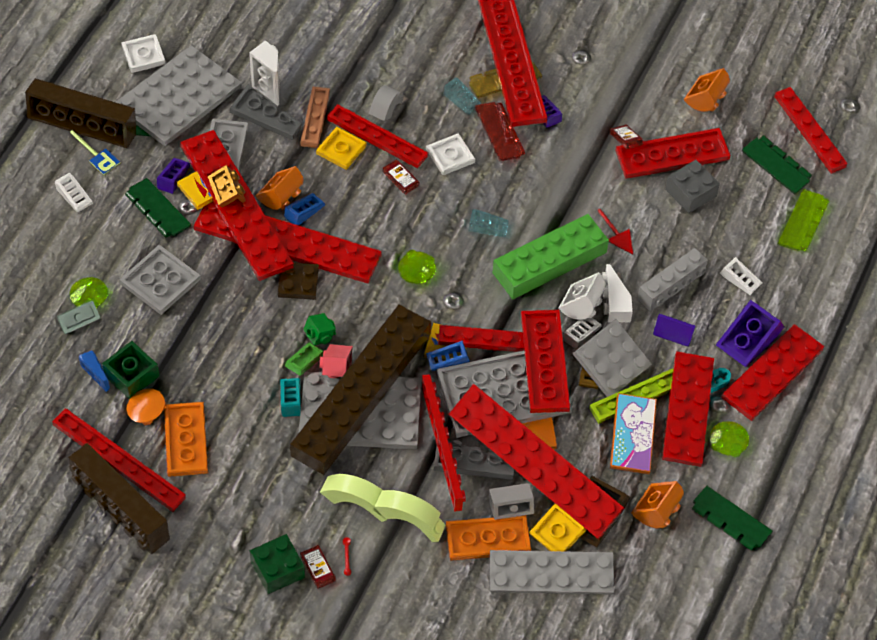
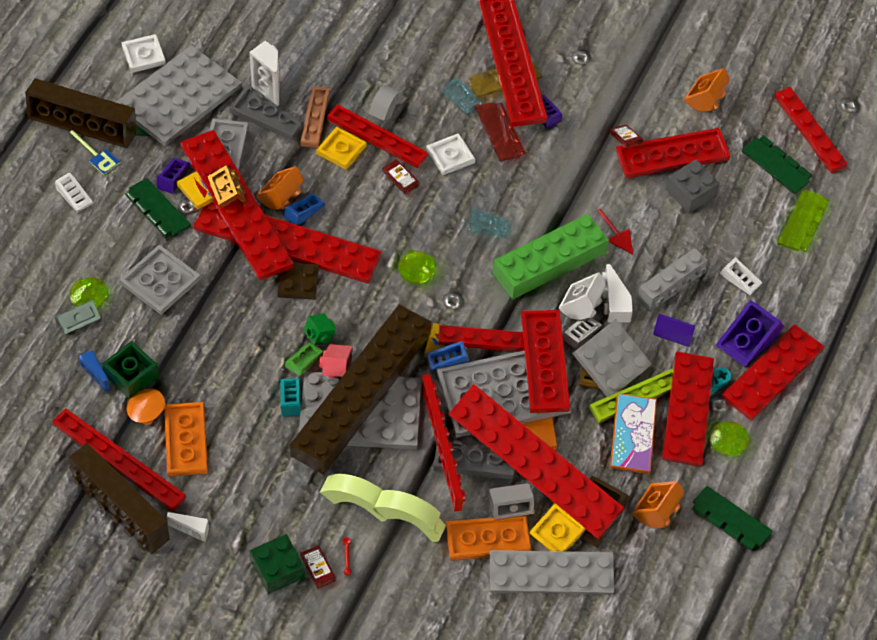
(190, 525): none -> white slope

